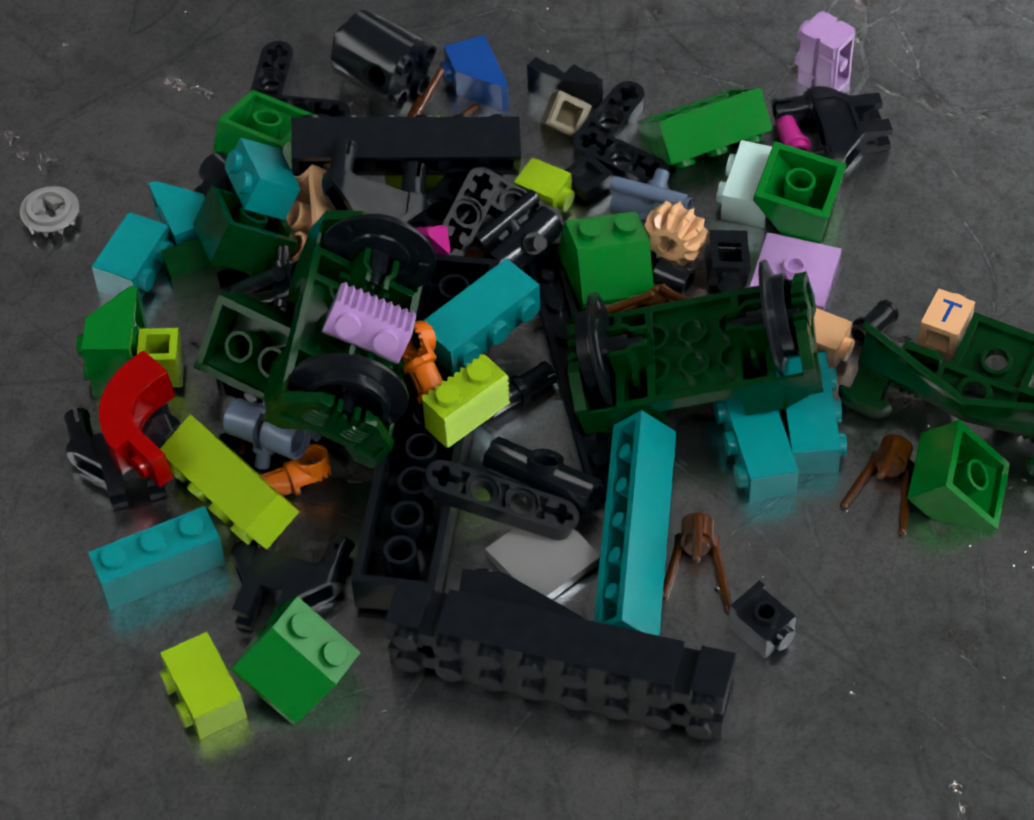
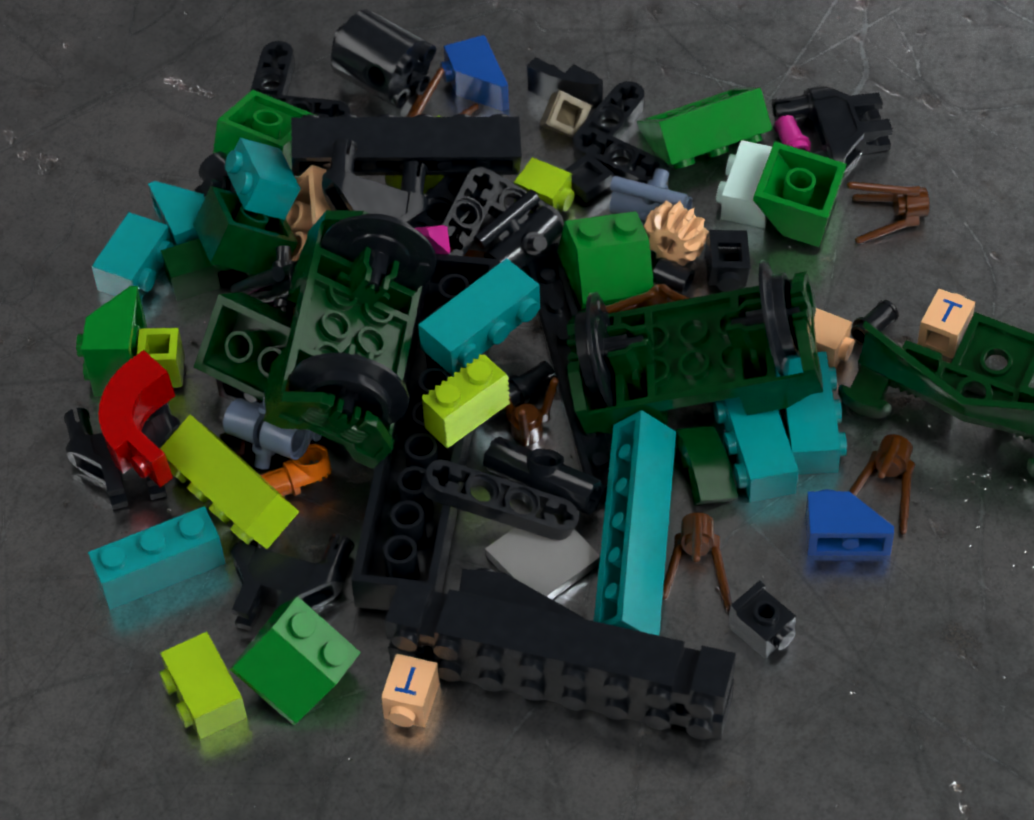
(58, 200): light grey gear -> none
(369, 323): lavender brick -> none
(410, 691): none -> light nougat brick
(420, 362): orange connector -> none
(528, 420): none -> reddish brown plant
(707, 463): none -> dark green slope
(796, 256): lavender plate -> none
(825, 52): lavender brick -> none
(845, 526): none -> blue slope
(907, 201): none -> reddish brown plant
(958, 478): green slope -> none

